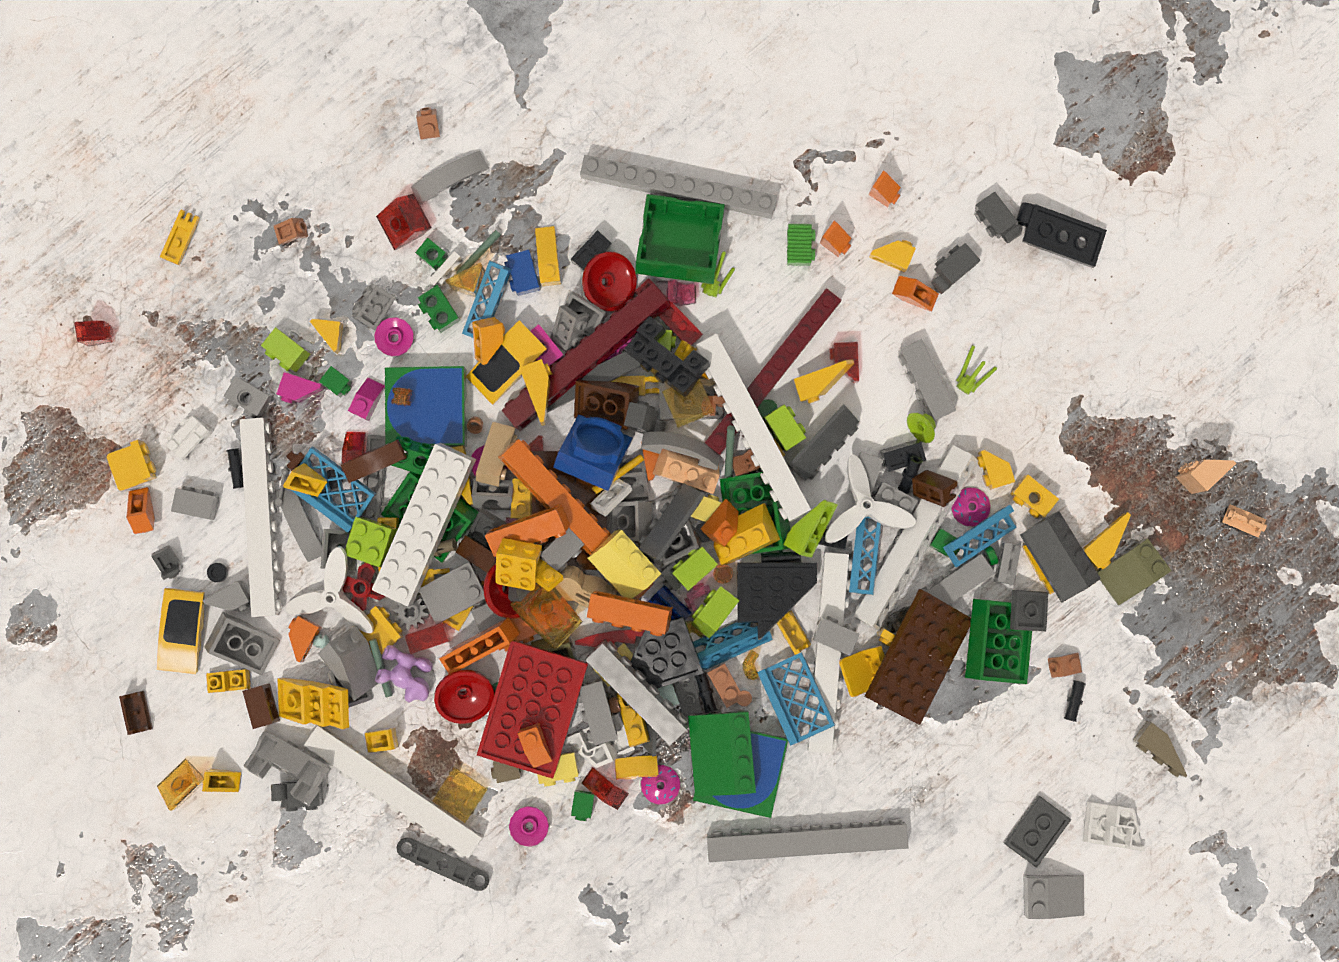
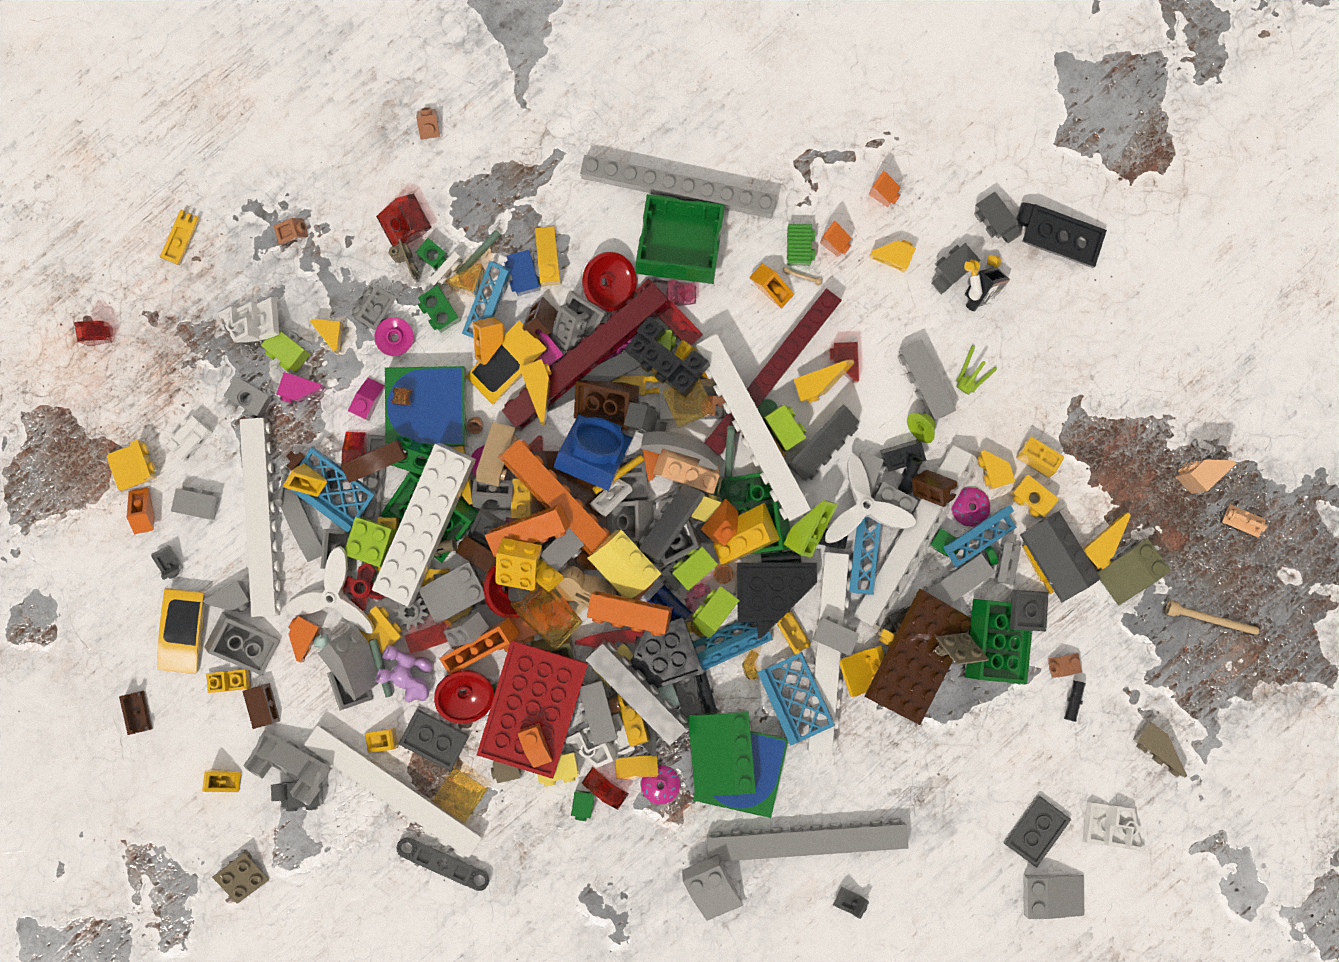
(180, 784): clear yellow slope -> none
(217, 572): black tile -> none
(235, 467): black pin -> none
(240, 877): none -> dark tan hinge
(252, 321): none -> white slope
(313, 703): yellow slope -> none
(336, 382): green brick -> none
(402, 253): none -> dark tan hinge
(434, 739): none -> dark grey tile
(448, 176): light grey slope -> none
(466, 629): none -> light grey brick
(527, 836): dark pink dish -> none
(540, 316): none -> reddish brown hinge
(594, 246): black hinge -> none
(711, 888): none -> light grey slope
(714, 289): lime plant -> none
(727, 687): nougat hinge -> none
(732, 489): none -> clear green slope
(743, 464): nougat bracket -> none
(771, 285): none -> light orange slope
(818, 281): none -> tan hinge
(851, 902): none -> dark grey bracket
(915, 293): orange slope -> none
(960, 648): none -> dark tan hinge
(985, 284): none -> torso
(1040, 457): none -> yellow hinge
(1174, 608): none -> tan piece

